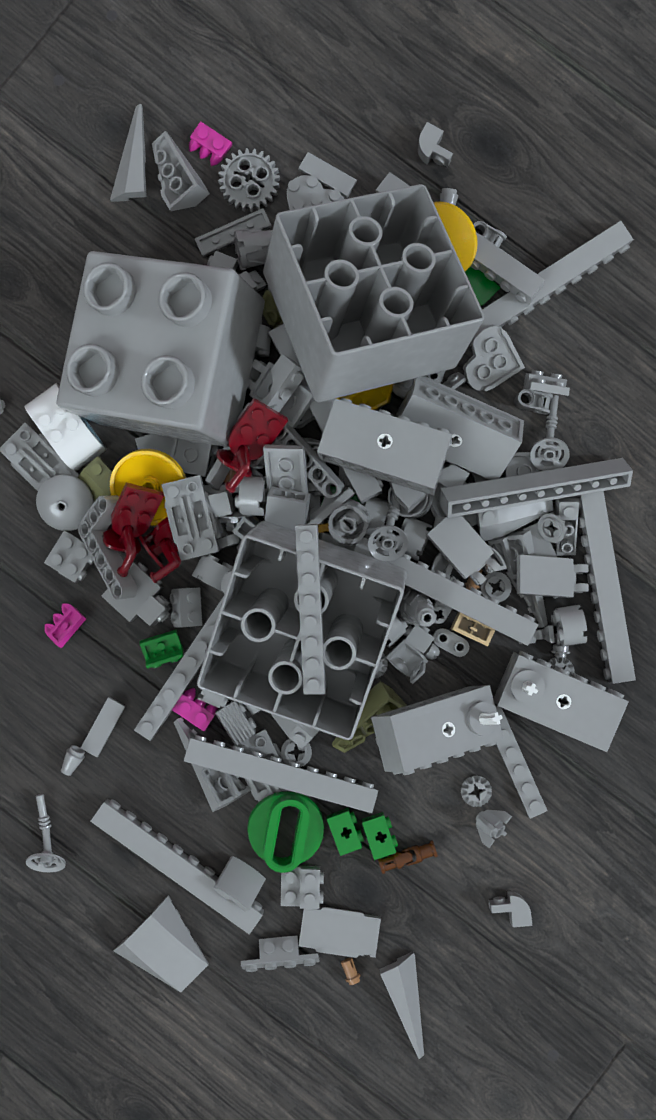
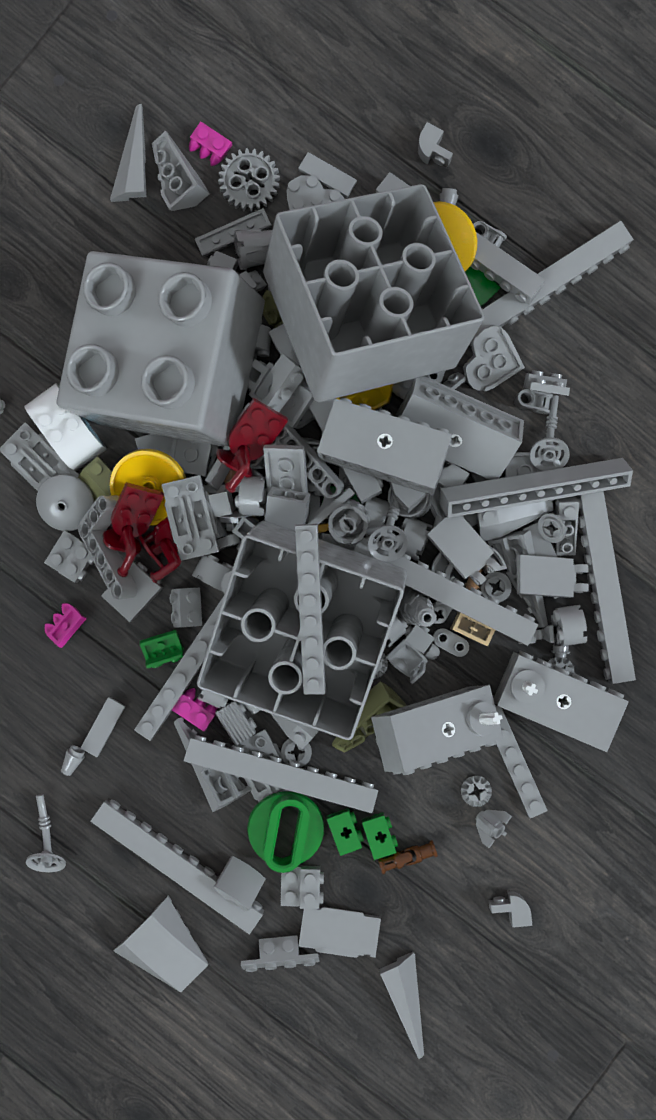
(154, 610): light grey brick -> none
(350, 971): medium nougat pin -> none

